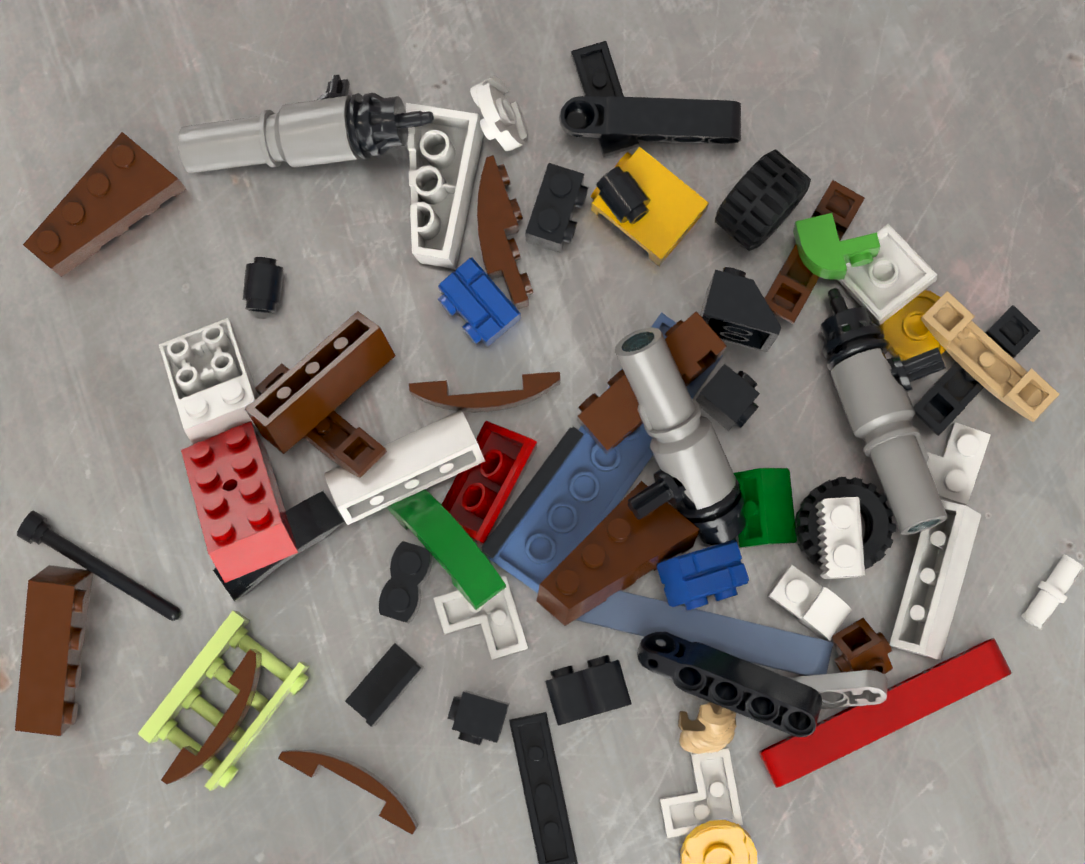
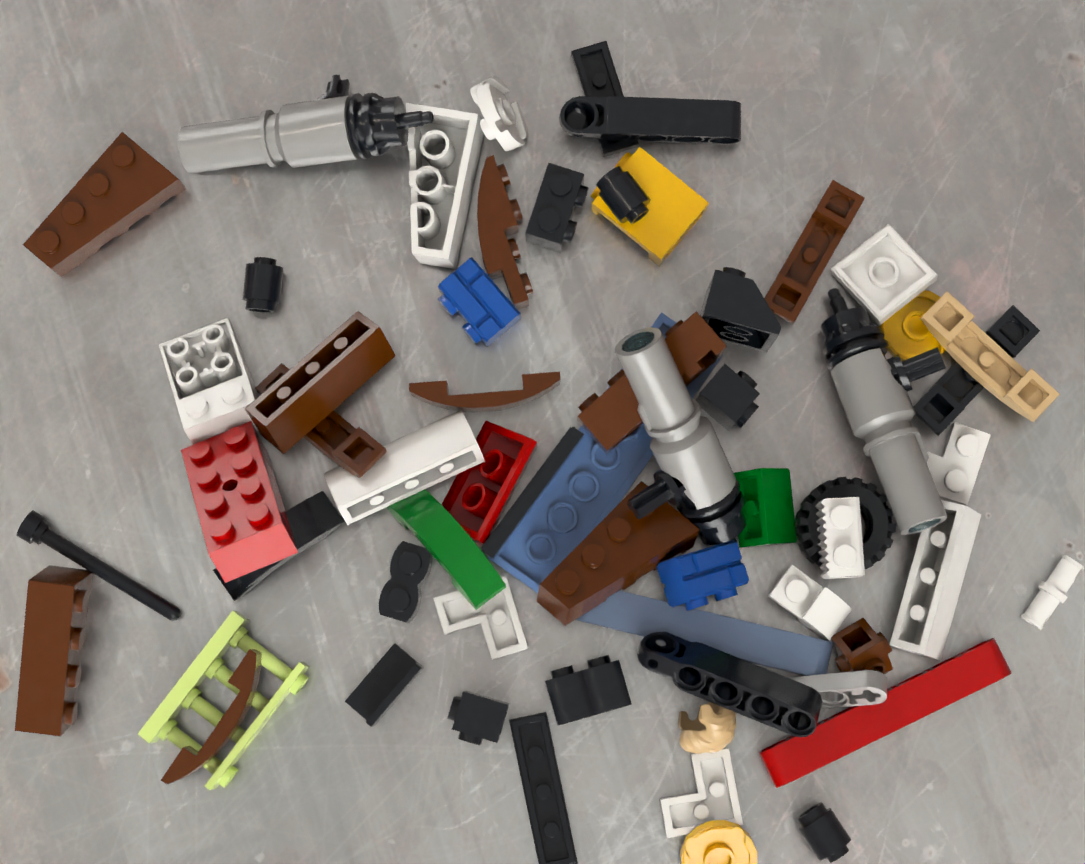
(395, 808): reddish brown slope -> none
(762, 200): black tyre -> none
(824, 832): none -> black brick
(825, 254): bright green brick -> none

